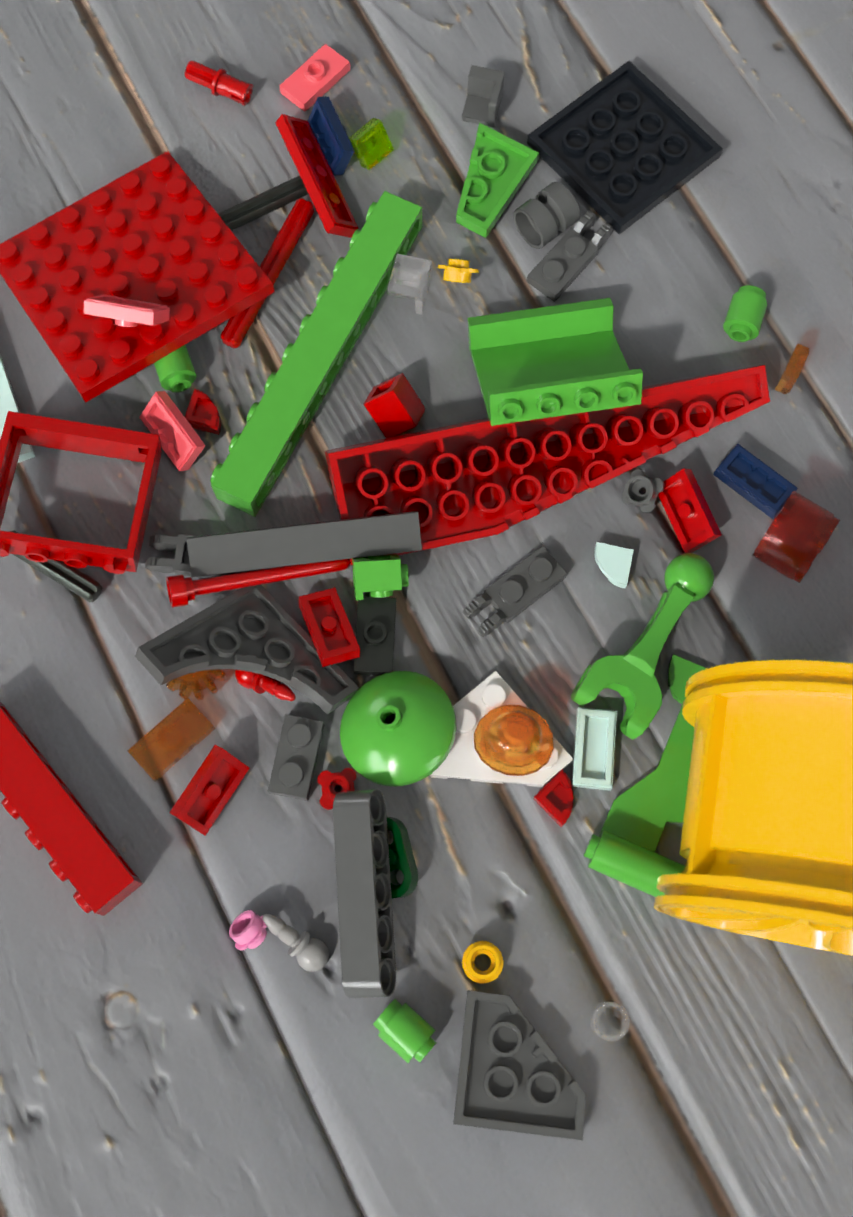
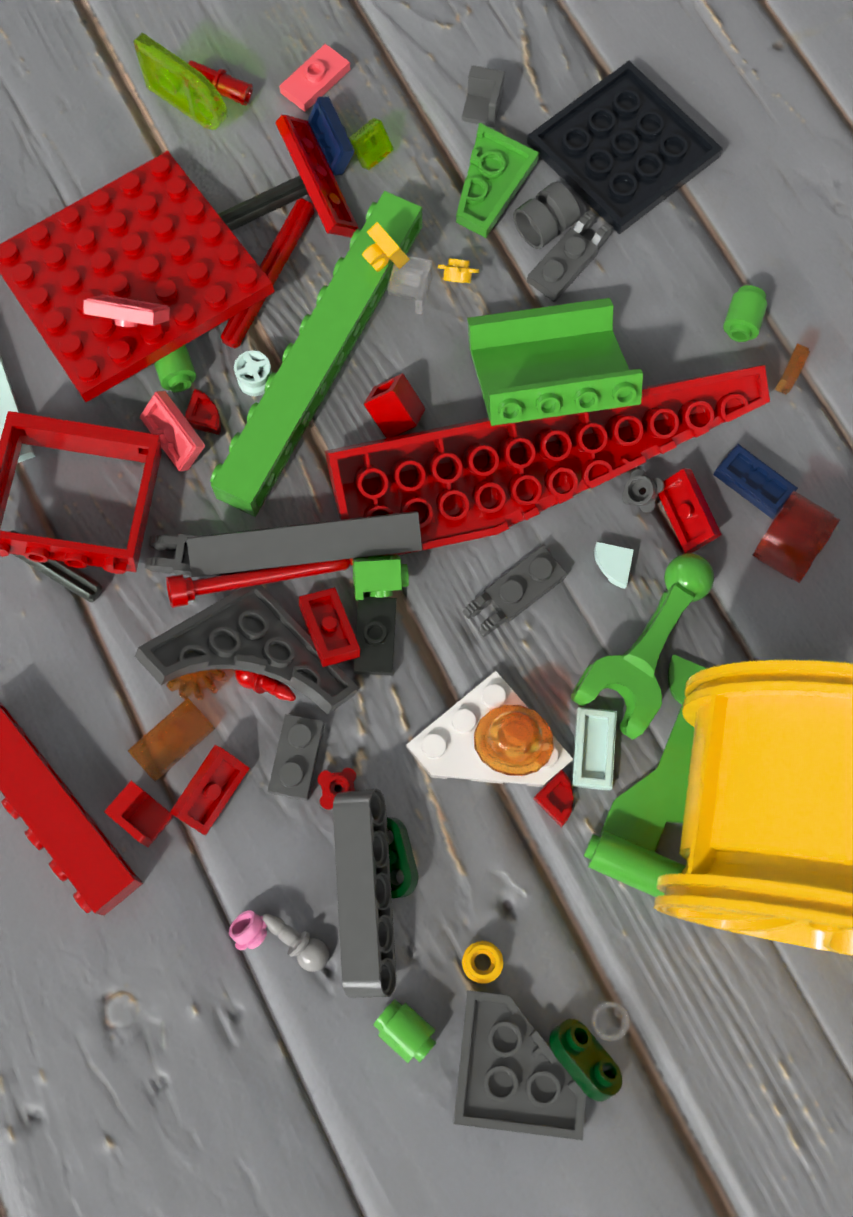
(139, 814): none -> red panel
(180, 83): none -> clear neon green tile
(252, 364): none -> light aqua wheel
(383, 249): none -> yellow tile
(408, 746): bright green dish -> none
(585, 1060): none -> dark green plate

